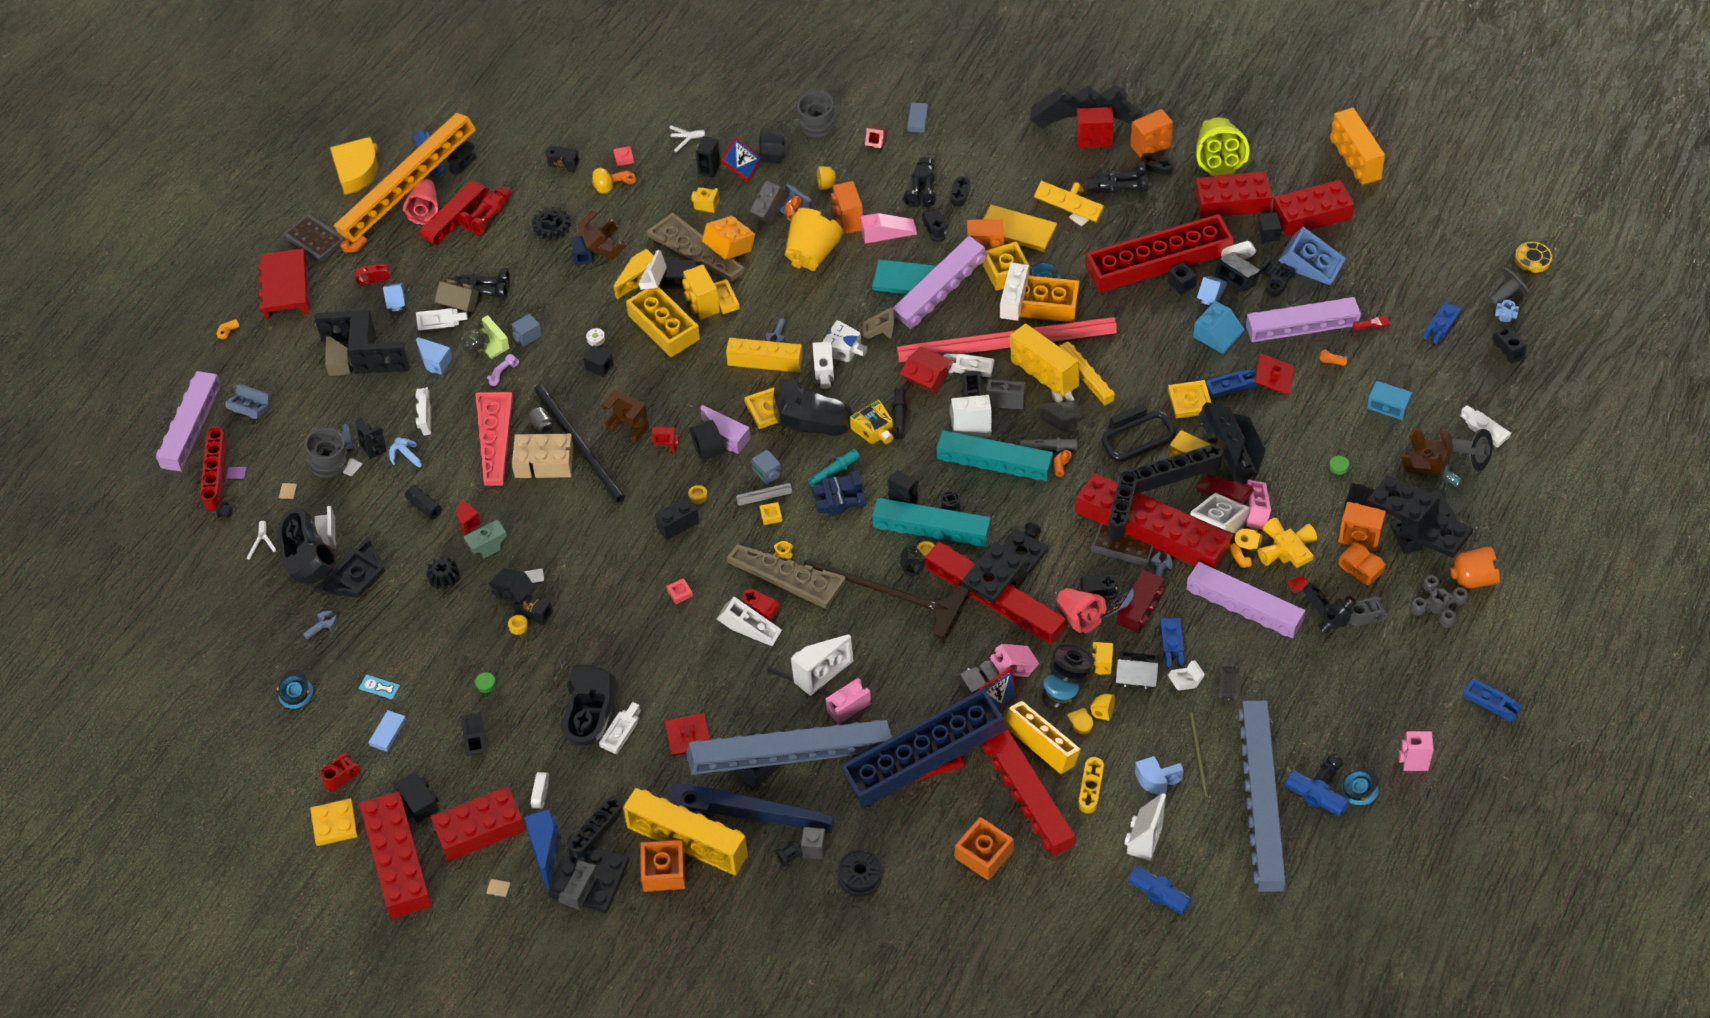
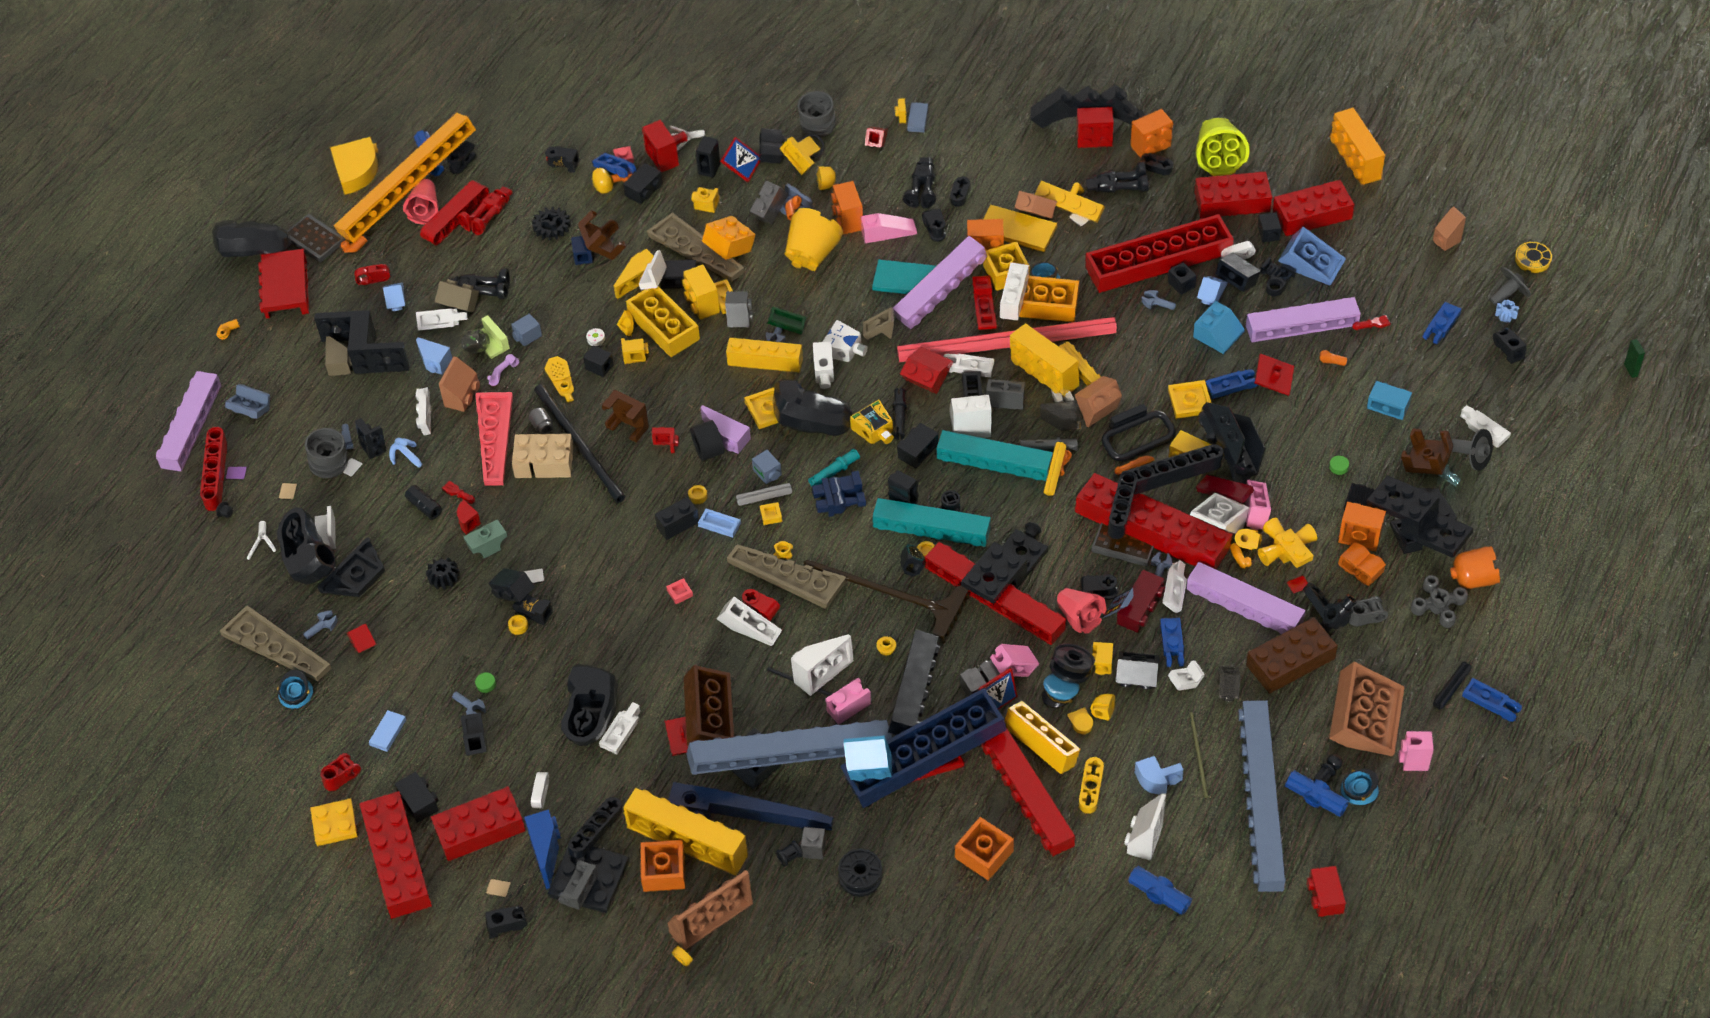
(248, 238): none -> black piece
(267, 639): none -> dark tan wing
(361, 638): none -> red brick
(379, 686): medium azure sticker -> none
(452, 489): none -> red piece
(458, 385): none -> nougat slope
(471, 706): none -> sand blue bar
(505, 920): none -> black leg
(559, 374): none -> yellow piece
(614, 165): none -> blue hinge
(626, 323): none -> yellow tile
(634, 350): none -> yellow brick
(643, 183): none -> black brick
(662, 145): none -> red brick
(682, 956): none -> yellow tile
(708, 704): none -> reddish brown brick
(711, 911): none -> nougat slope
(719, 523): none -> light blue tile
(738, 309): none -> brick
(786, 320): none -> dark green tile
(801, 153): none -> yellow piece
(868, 758): none -> slope
(886, 650): none -> yellow plate
(900, 110): none -> yellow plate
(914, 681): none -> black brick
(917, 445): none -> black brick
(984, 302): none -> red slope
(1035, 204): none -> nougat slope
(1054, 469): none -> yellow axle
(1098, 399): none -> nougat slope
(1133, 464): none -> orange piece
(1153, 294): none -> sand blue bar
(1175, 587): none -> white hinge
(1291, 655): none -> reddish brown brick
(1326, 891): none -> red brick
(1366, 710): none -> nougat slope
(1450, 229): none -> nougat slope
(1452, 685): none -> black axle
(1634, 358): none -> dark green tile

